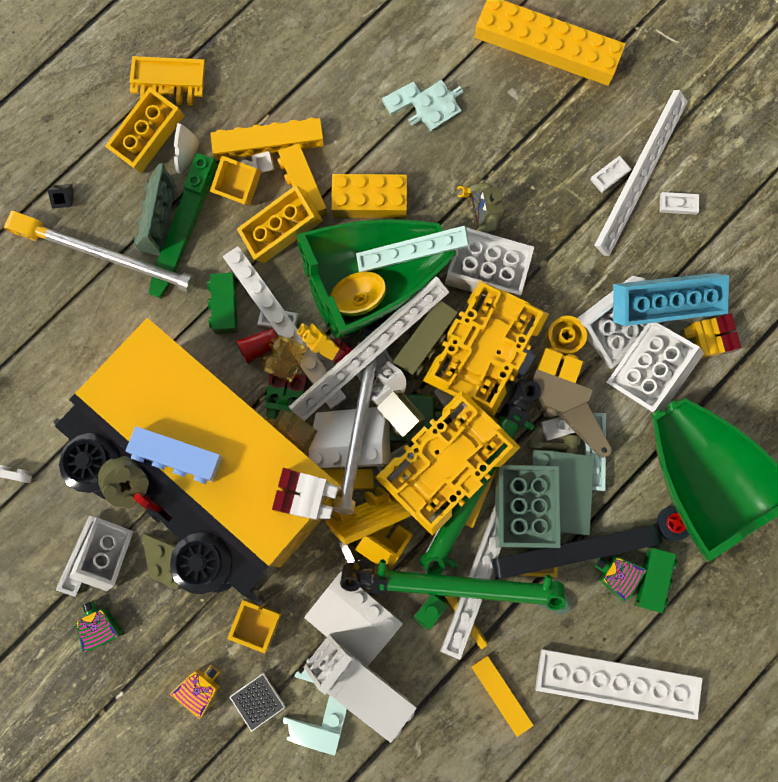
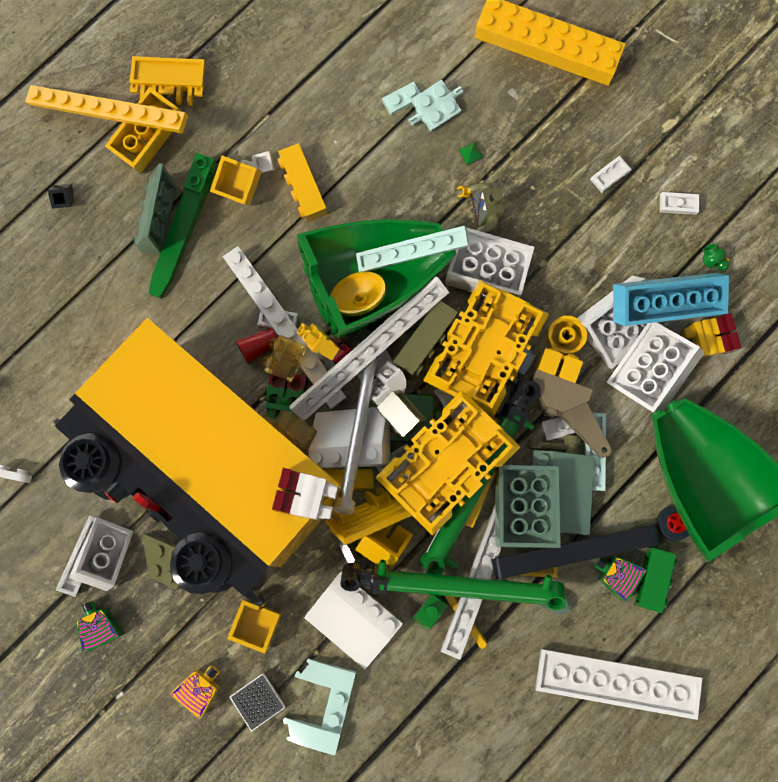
(33, 228): flat silver piece -> none
(107, 109): none -> yellow plate
(121, 481): olive brick -> none
(173, 454): light blue brick -> none
(185, 146): white brick -> none
(223, 303): green brick -> none
(273, 138): yellow brick -> none
(279, 224): yellow brick -> none
(359, 689): white brick -> none
(369, 196): yellow brick -> none
(470, 153): none -> green slope
(502, 696): yellow tile -> none
(641, 173): white plate -> none
(715, 255): none -> green animal

